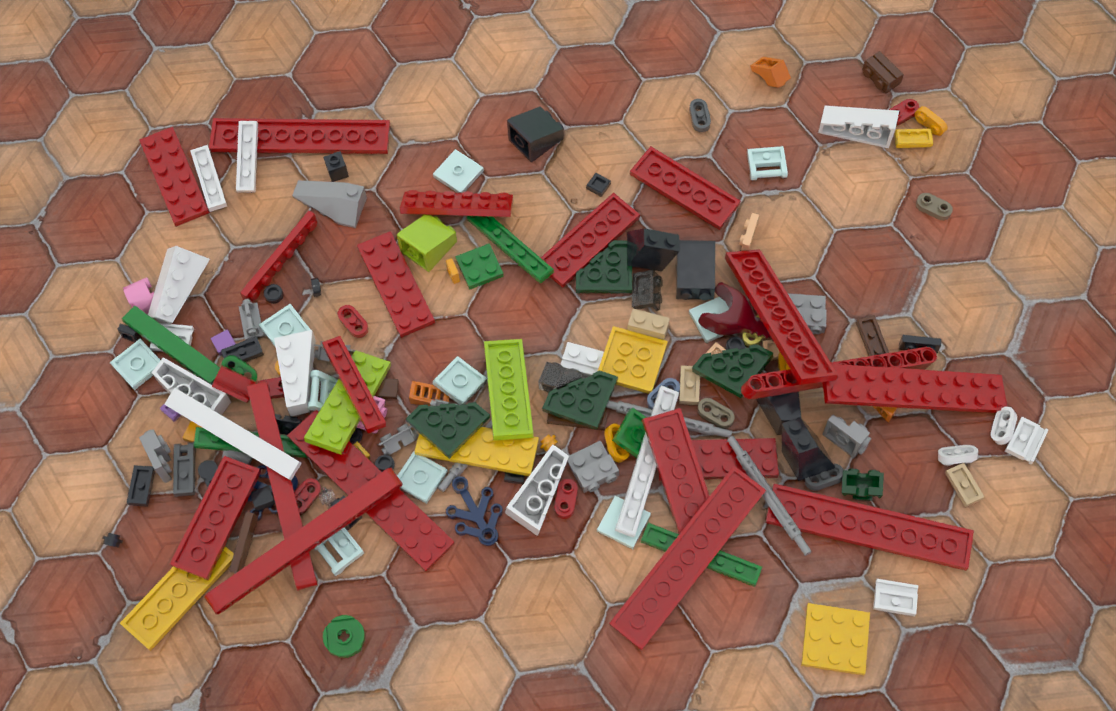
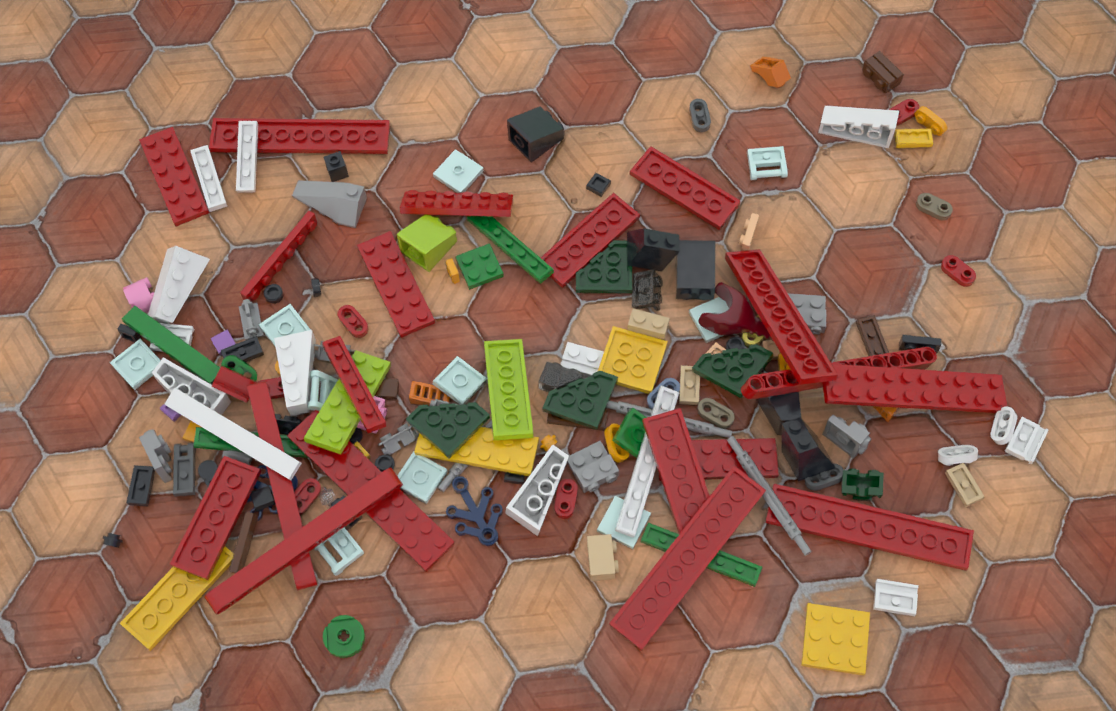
(601, 557): none -> tan brick
(958, 270): none -> red plate

